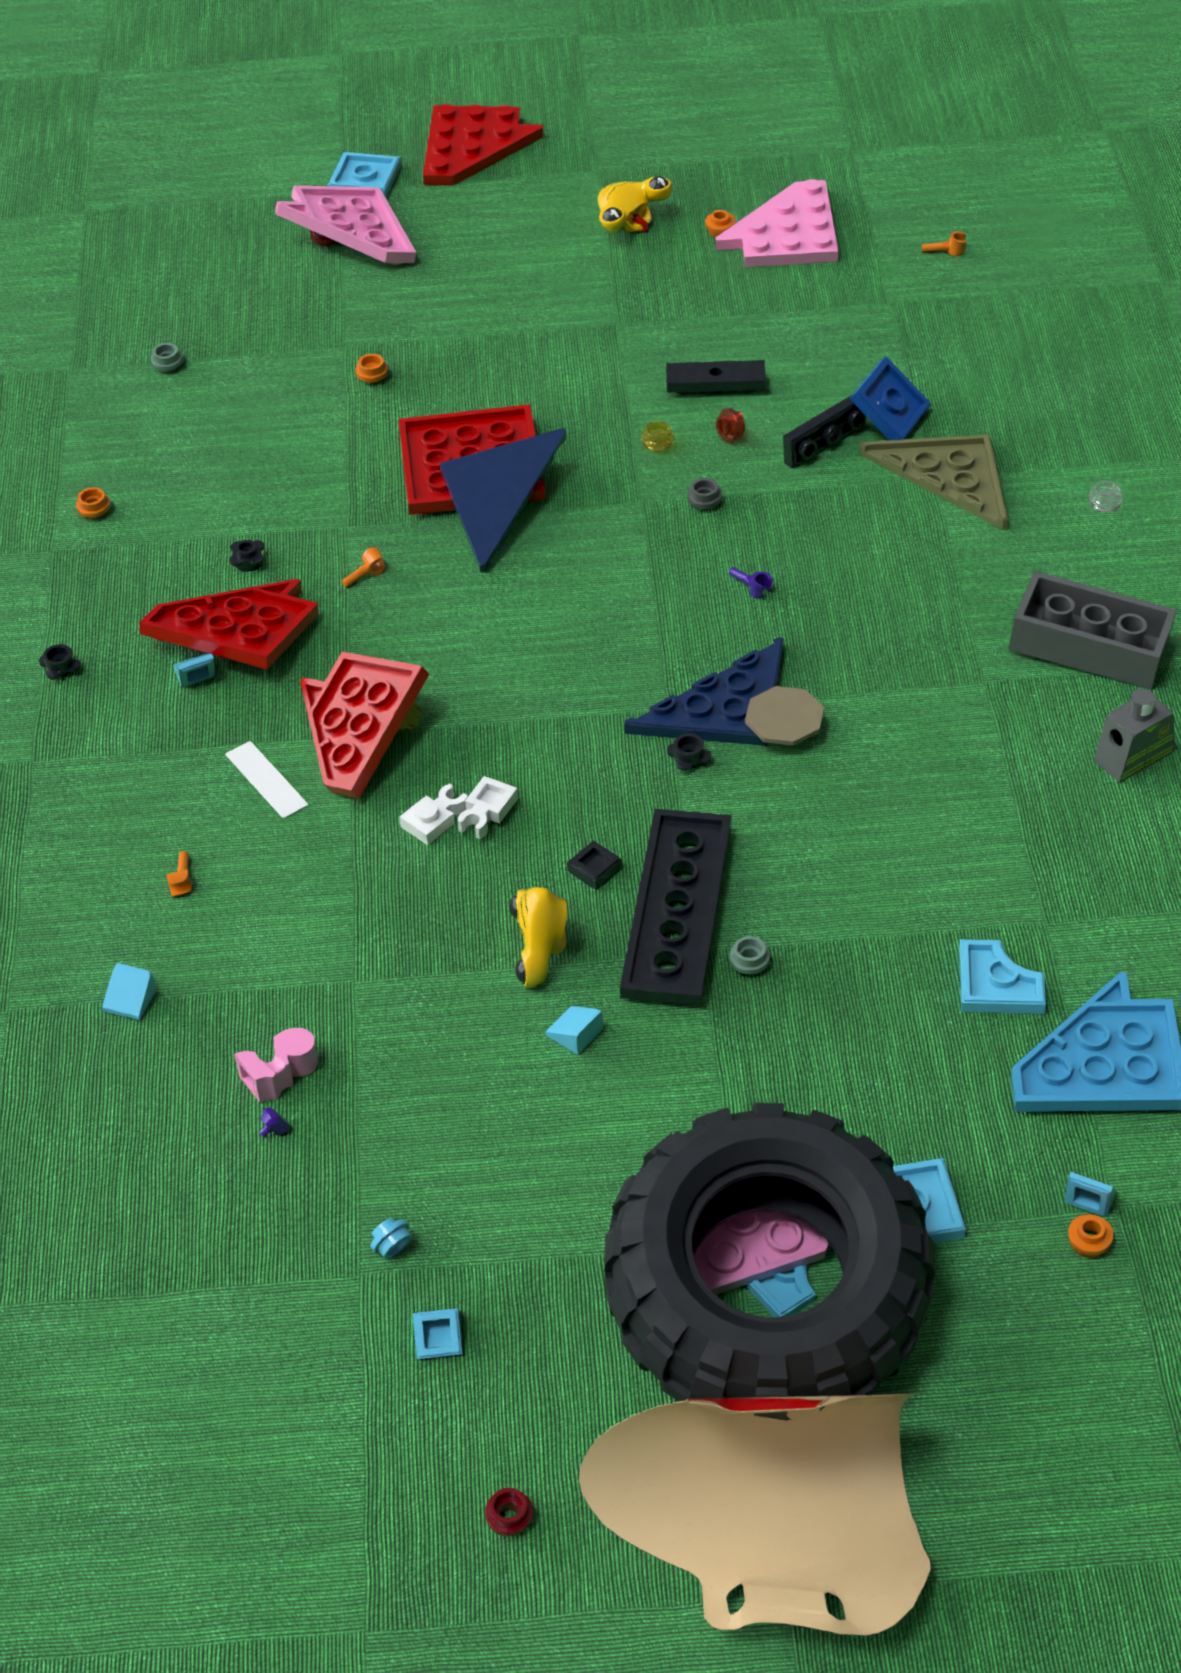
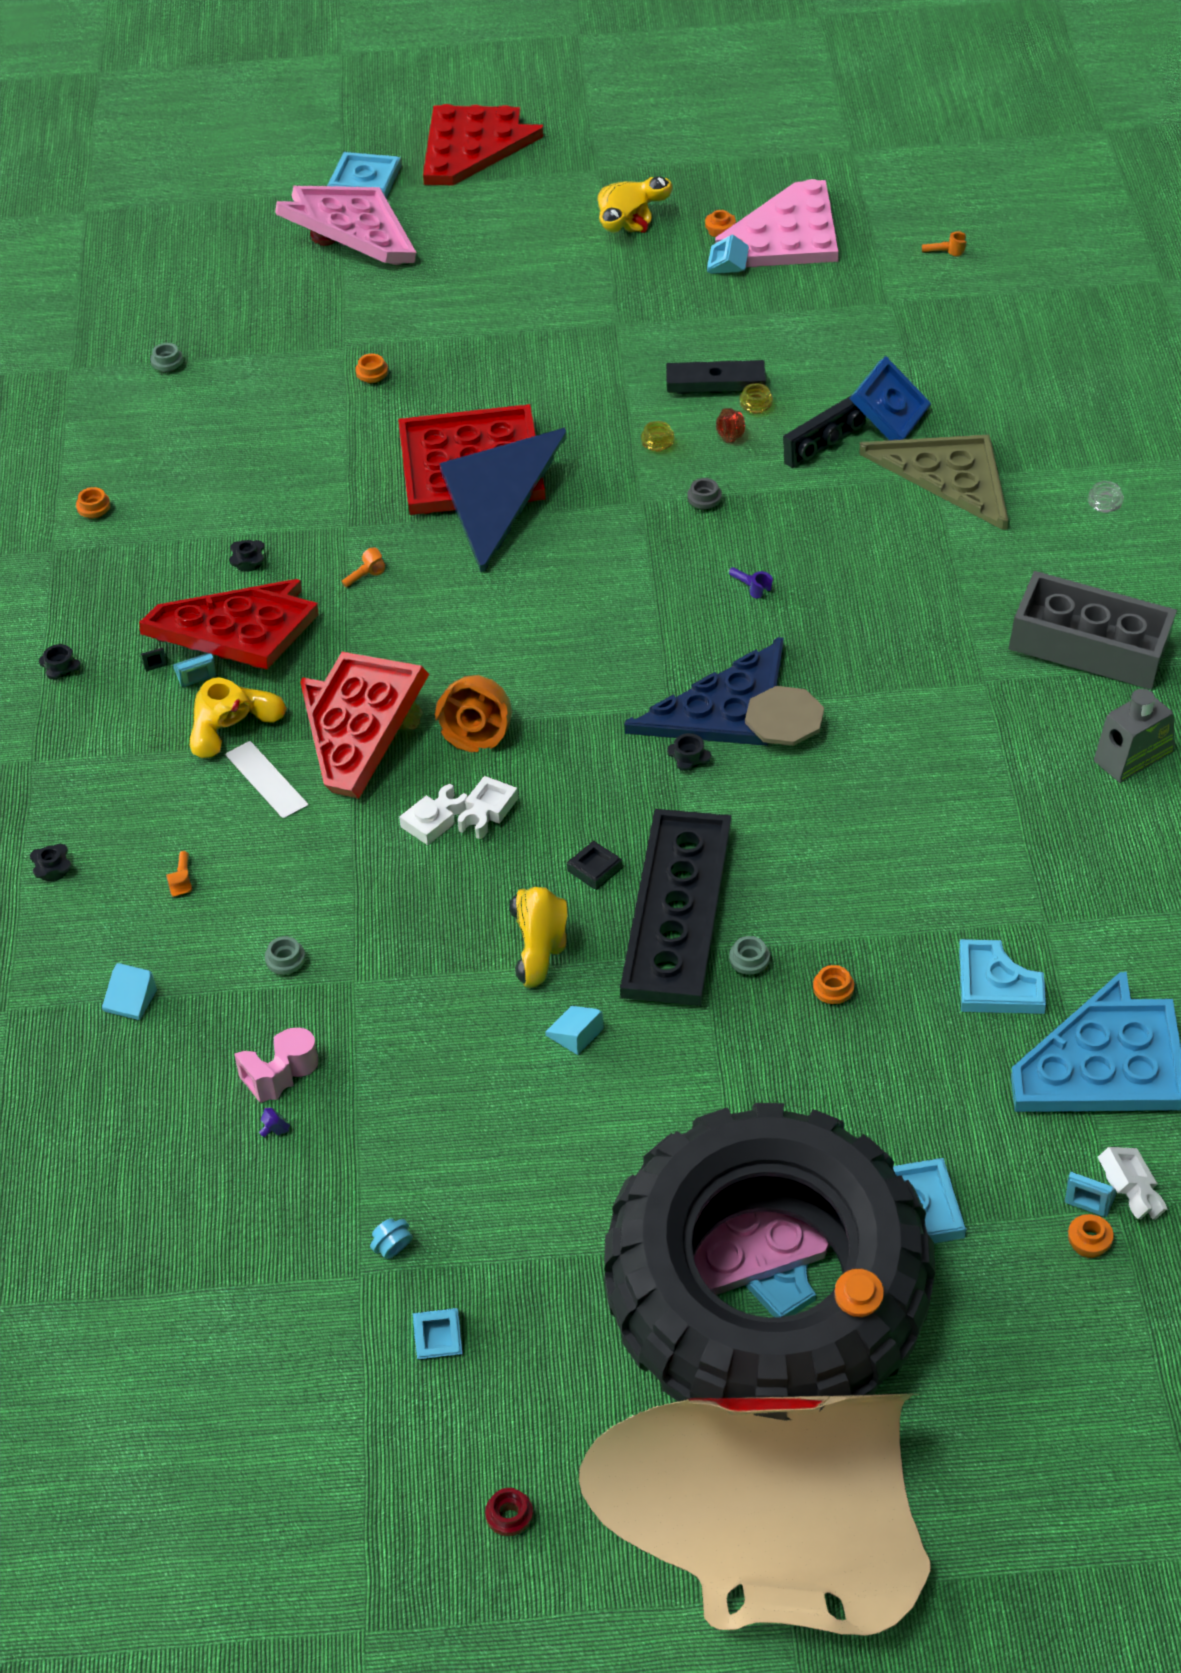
(51, 862): none -> black plate
(153, 659): none -> black piece
(223, 704): none -> yellow head
(284, 955): none -> sand green plate
(474, 713): none -> orange cylinder
(728, 256): none -> medium azure slope
(756, 398): none -> clear yellow plate
(833, 984): none -> orange plate
(859, 1292): none -> orange plate
(1131, 1176): none -> white plate

